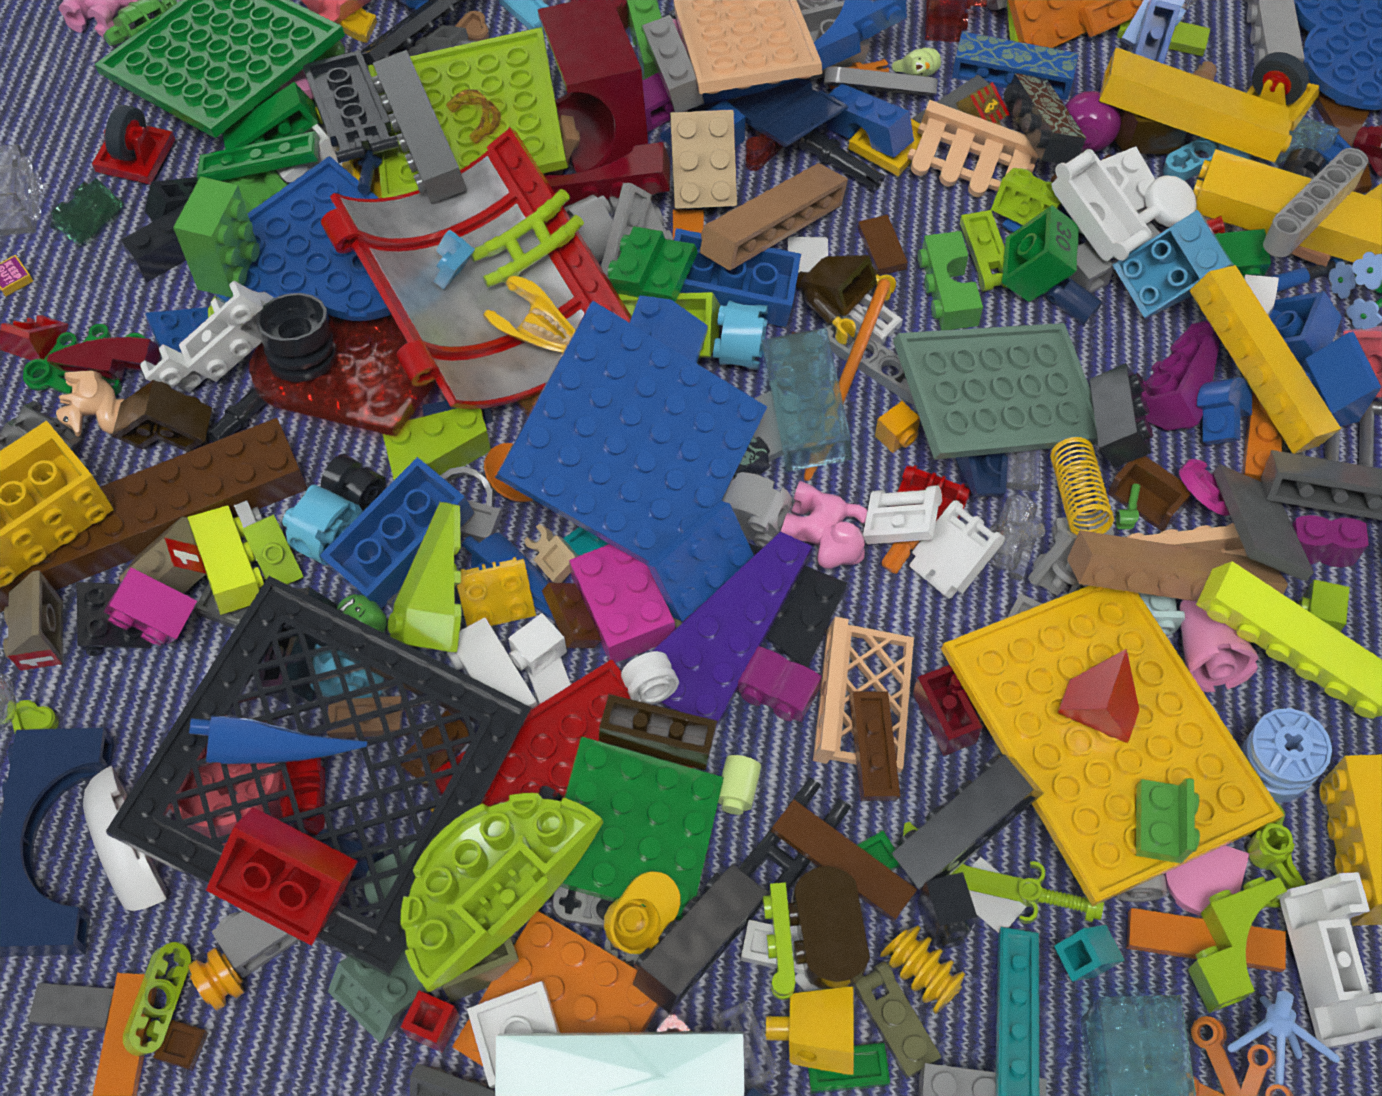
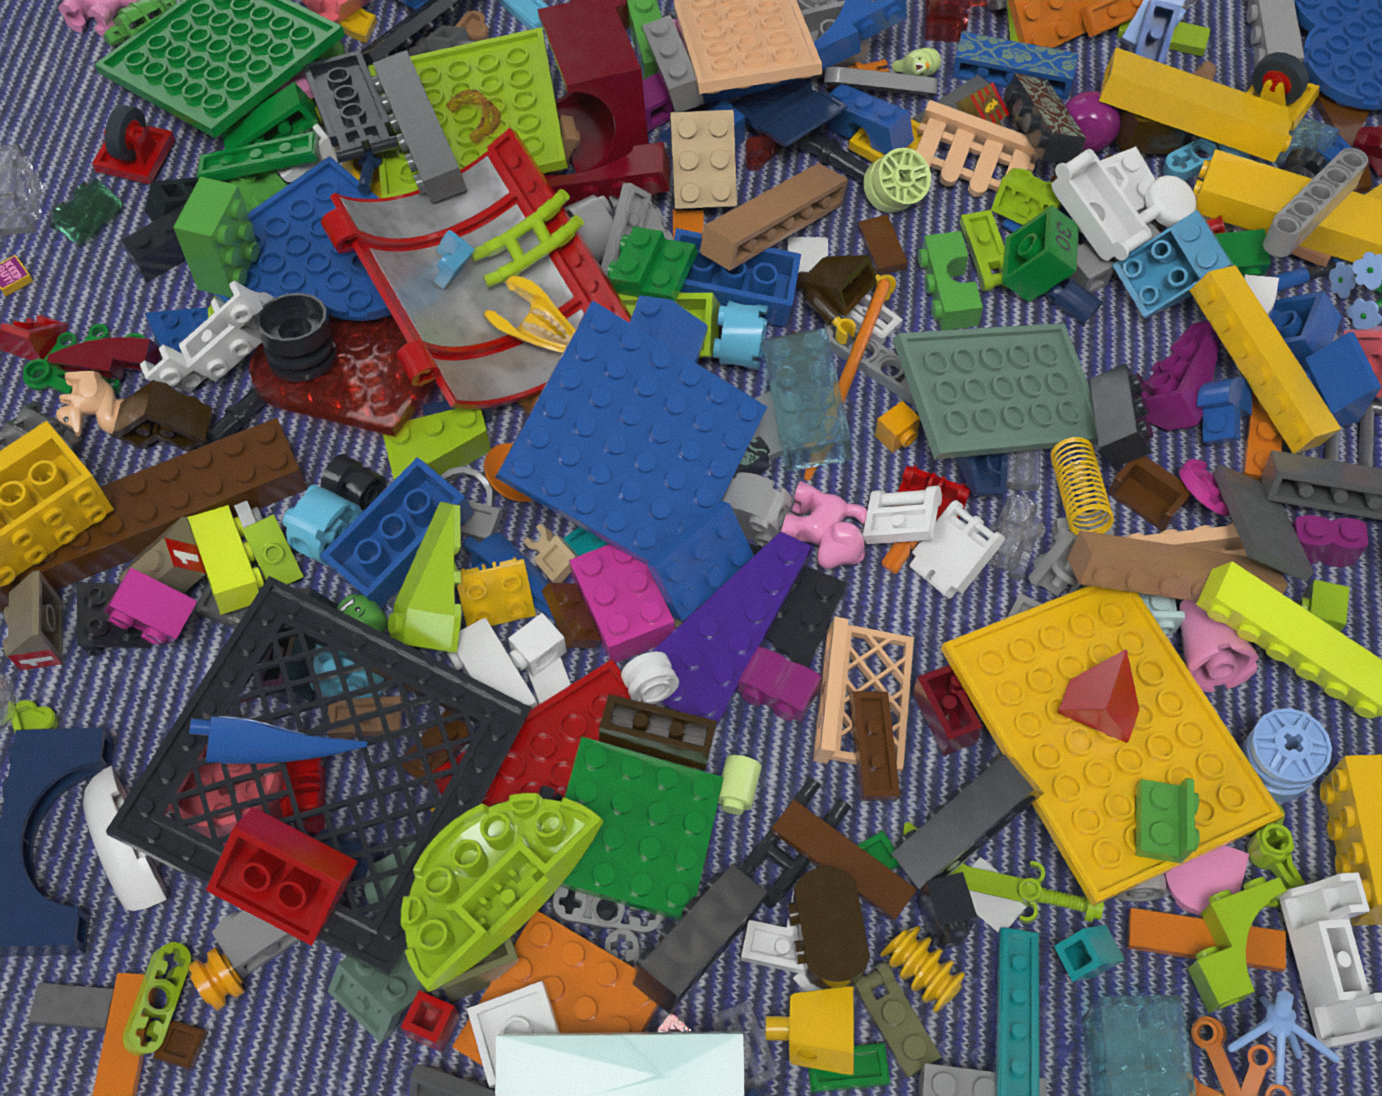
(639, 927): yellow cap -> none
(780, 942): lime plate -> none
(897, 180): none -> yellowish green wheel
(1128, 517): bright green hand -> none

